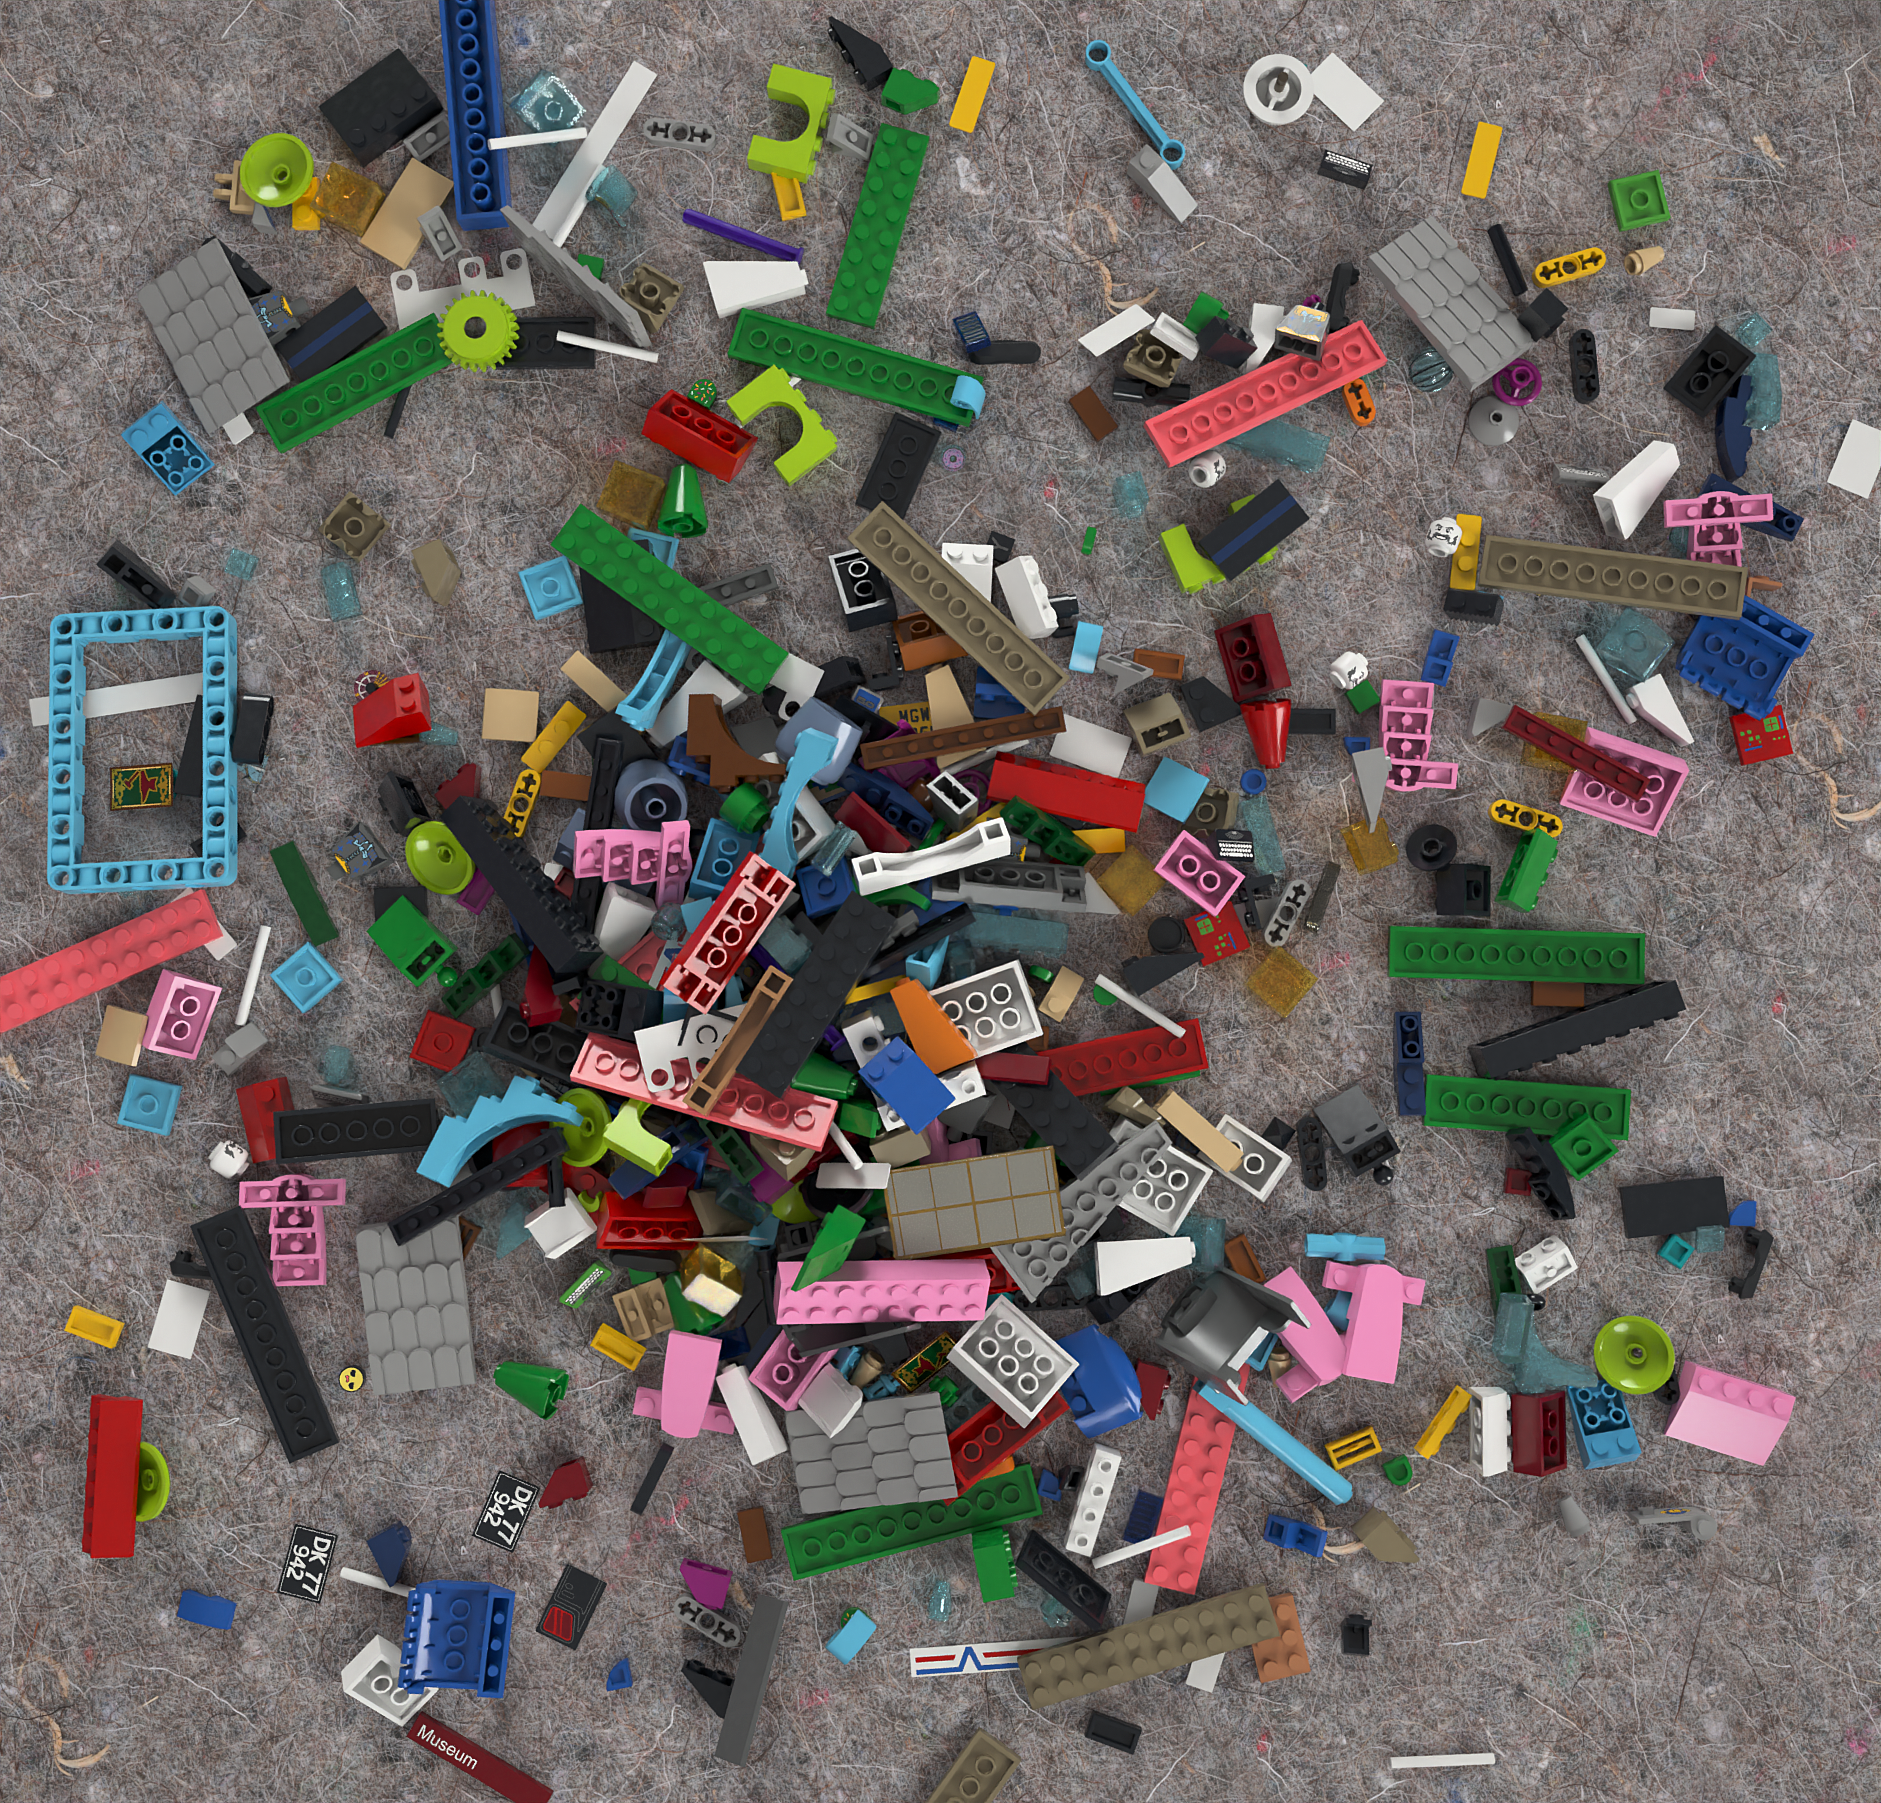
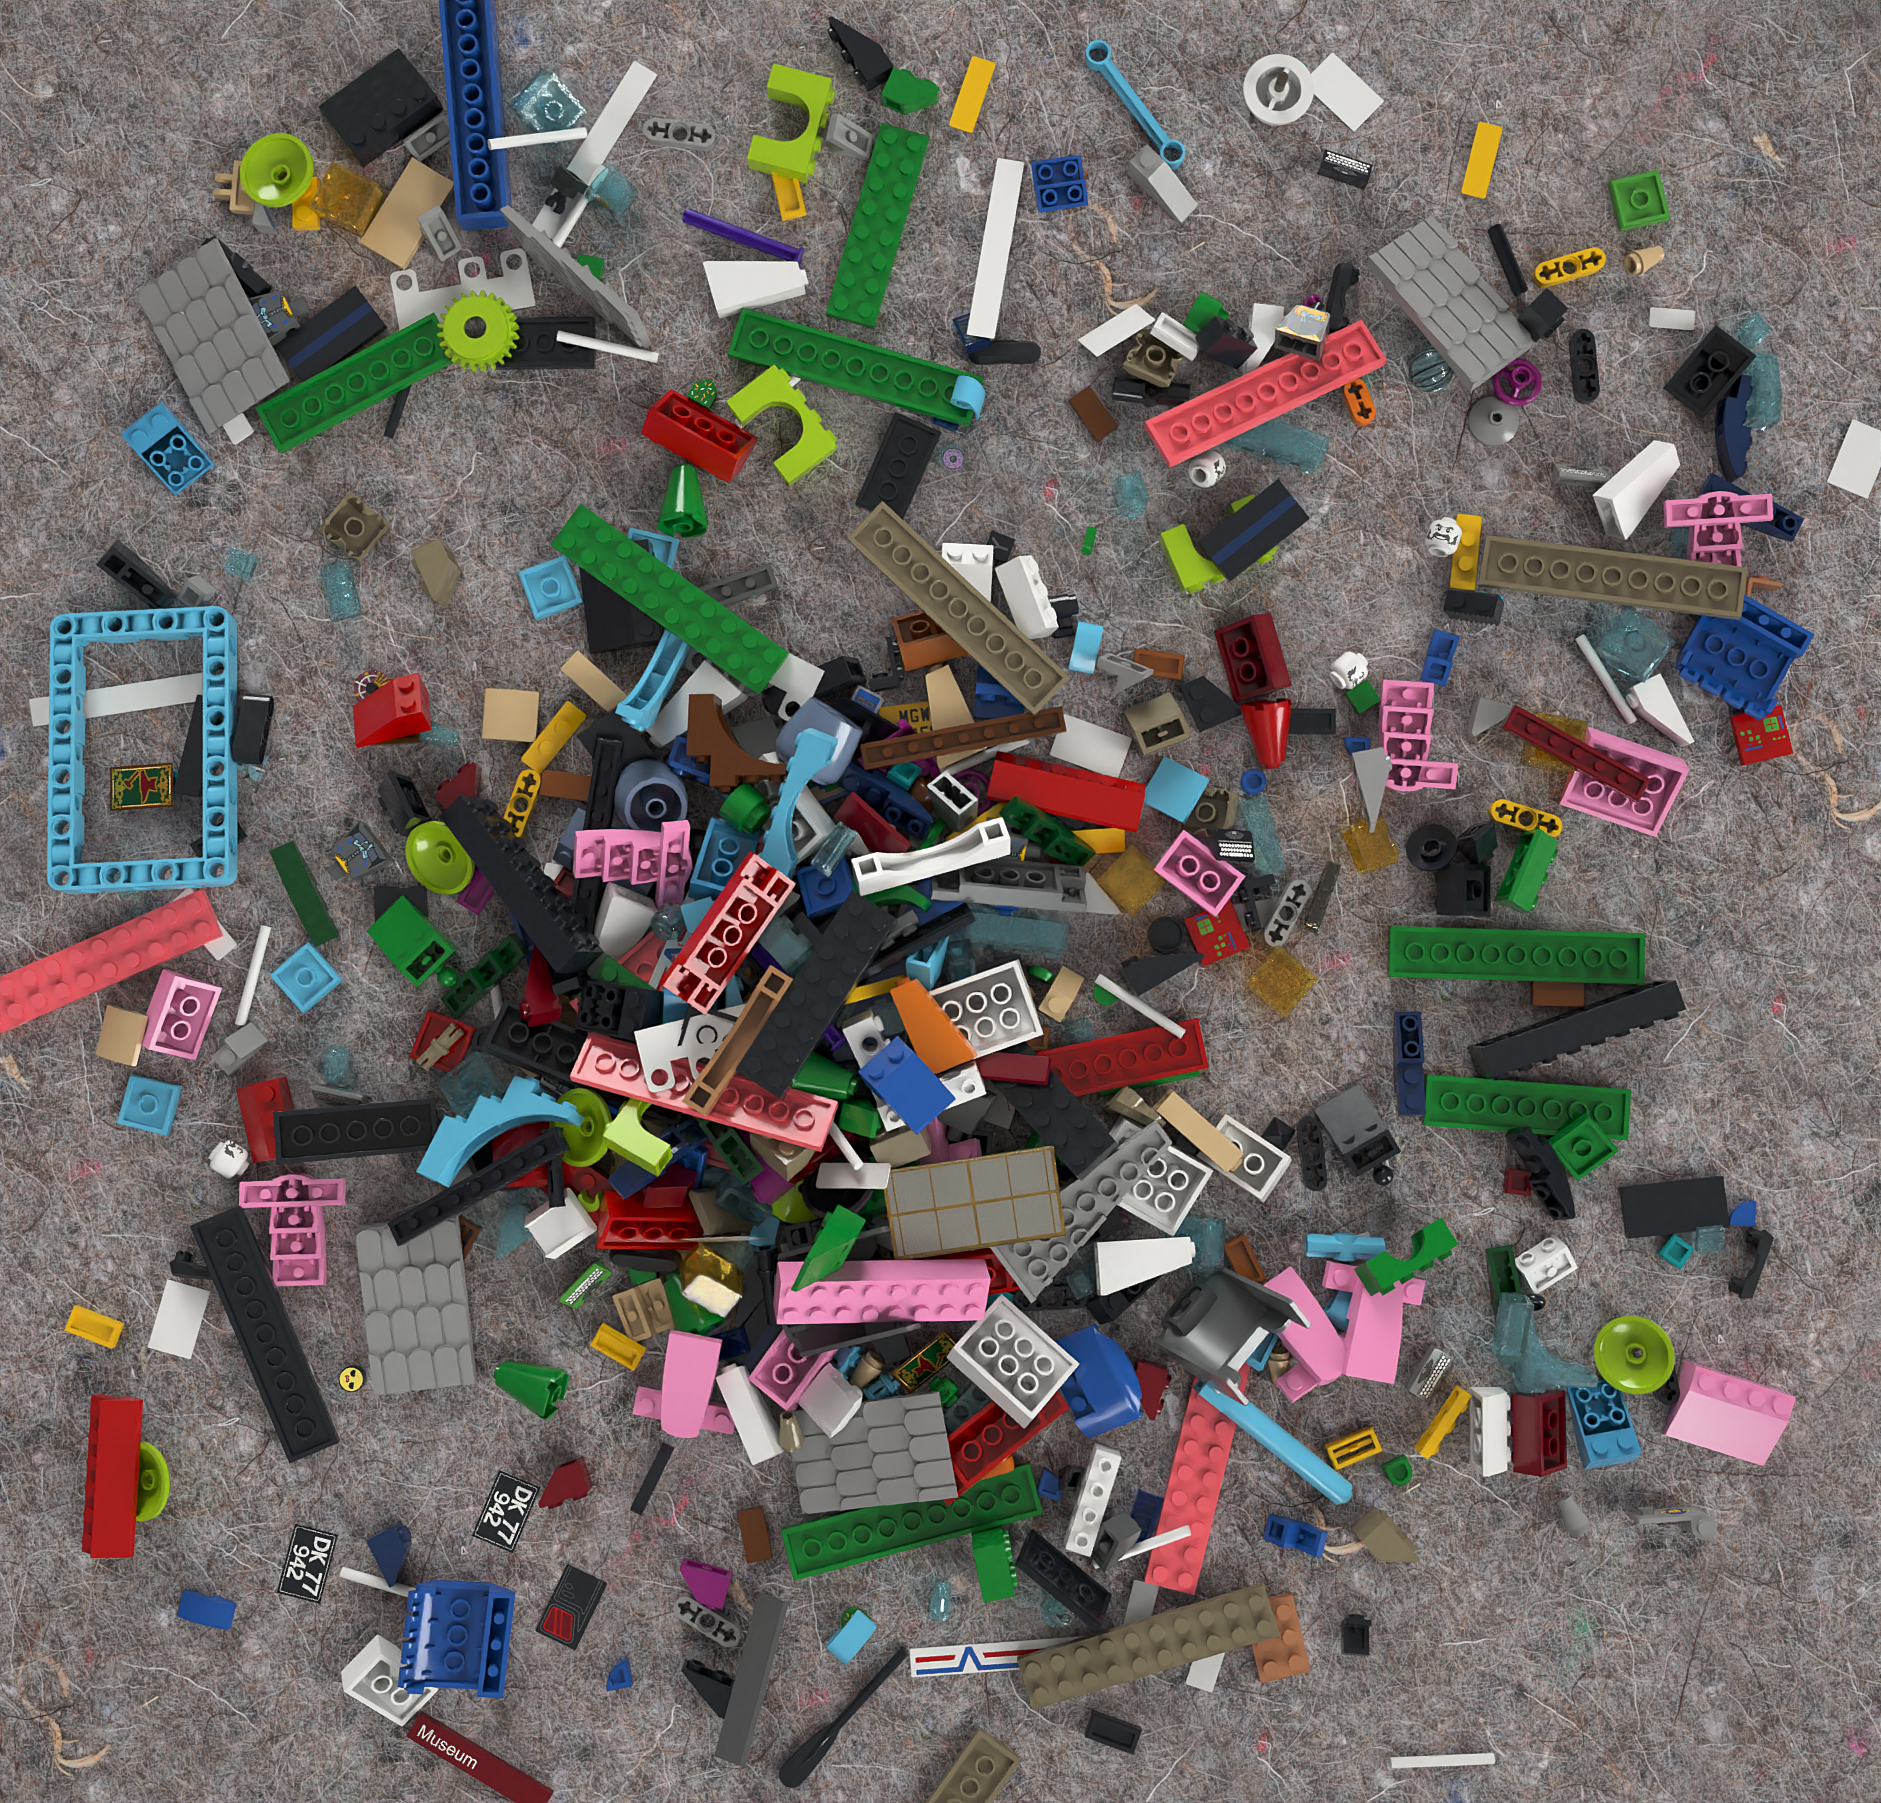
(440, 1046): none -> dark tan pin
(568, 185): none -> pearl dark grey piece
(631, 495): clear yellow piece -> none
(651, 295): dark tan slope -> none
(790, 1433): none -> dark tan cone
(809, 1755): none -> black piece
(862, 591): black slope -> none
(904, 774): none -> teal tile
(995, 248): none -> white sticker
(1059, 183): none -> blue slope
(1078, 1031): none -> clear light blue slope
(1115, 1540): none -> dark grey slope
(1384, 1270): none -> green arch
(1428, 1373): none -> slope
(1478, 842): none -> black slope

